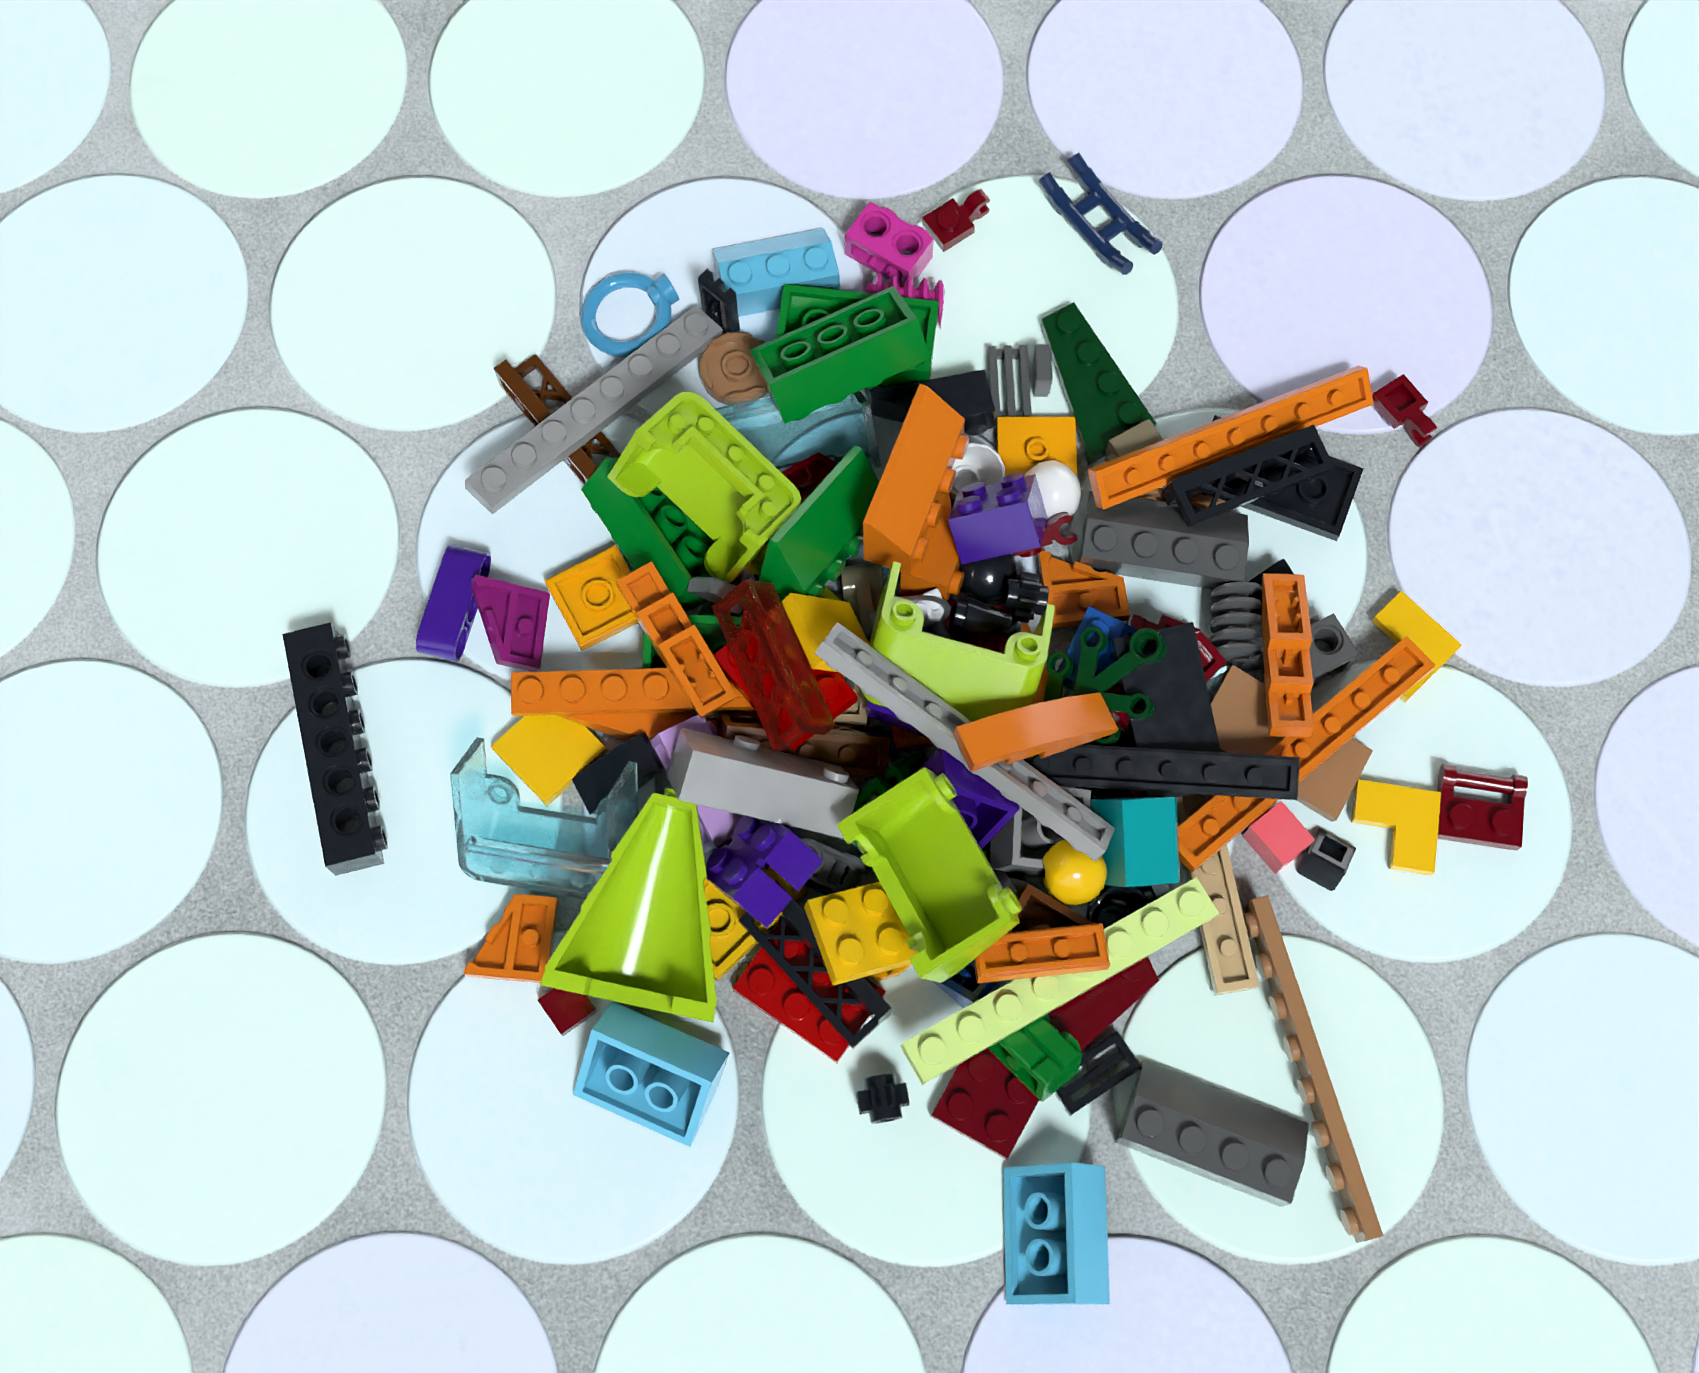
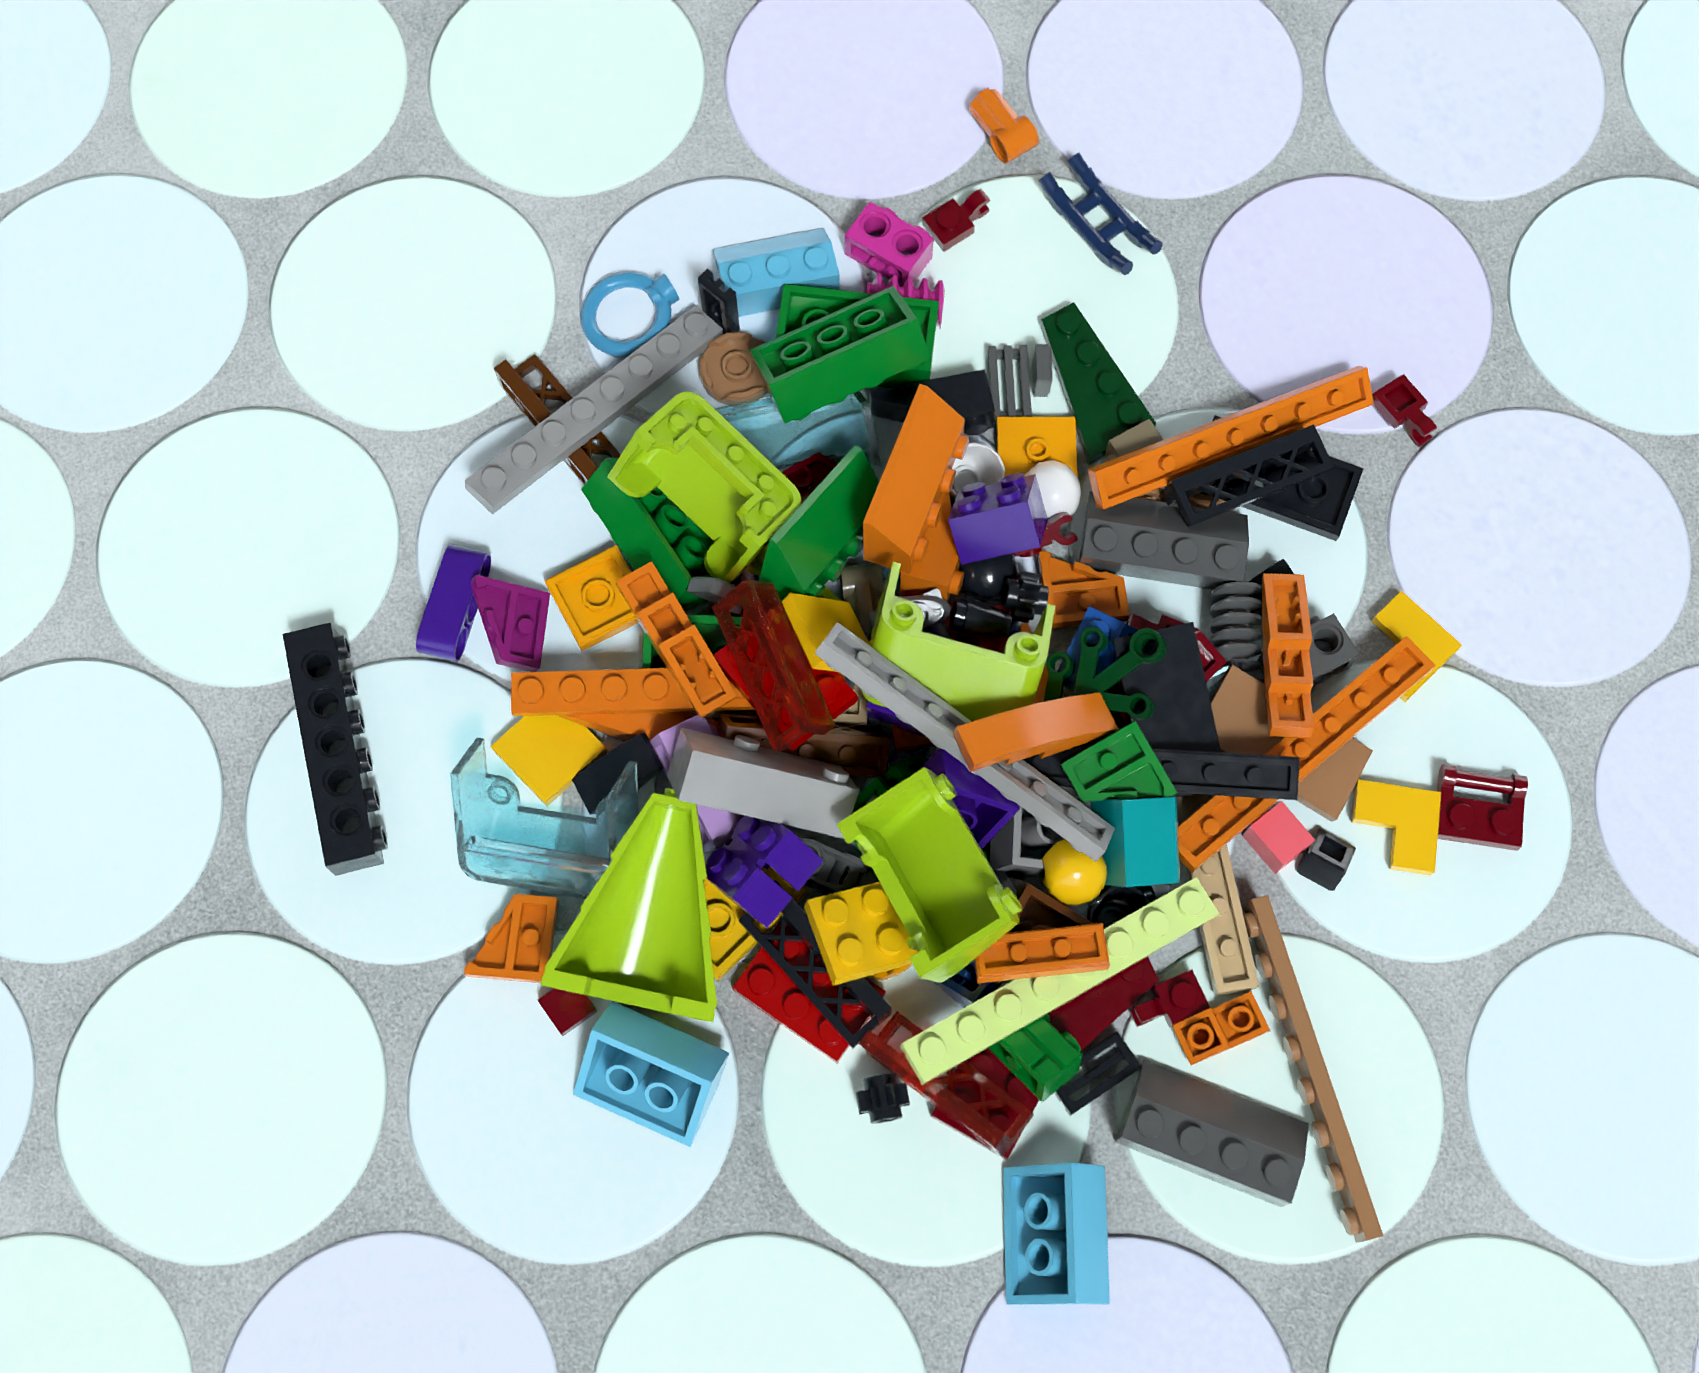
(945, 1099): none -> clear red fence
(1008, 133): none -> orange piece
(1118, 768): none -> green wing
(1175, 1000): none -> dark red plate
(1221, 1028): none -> orange slope

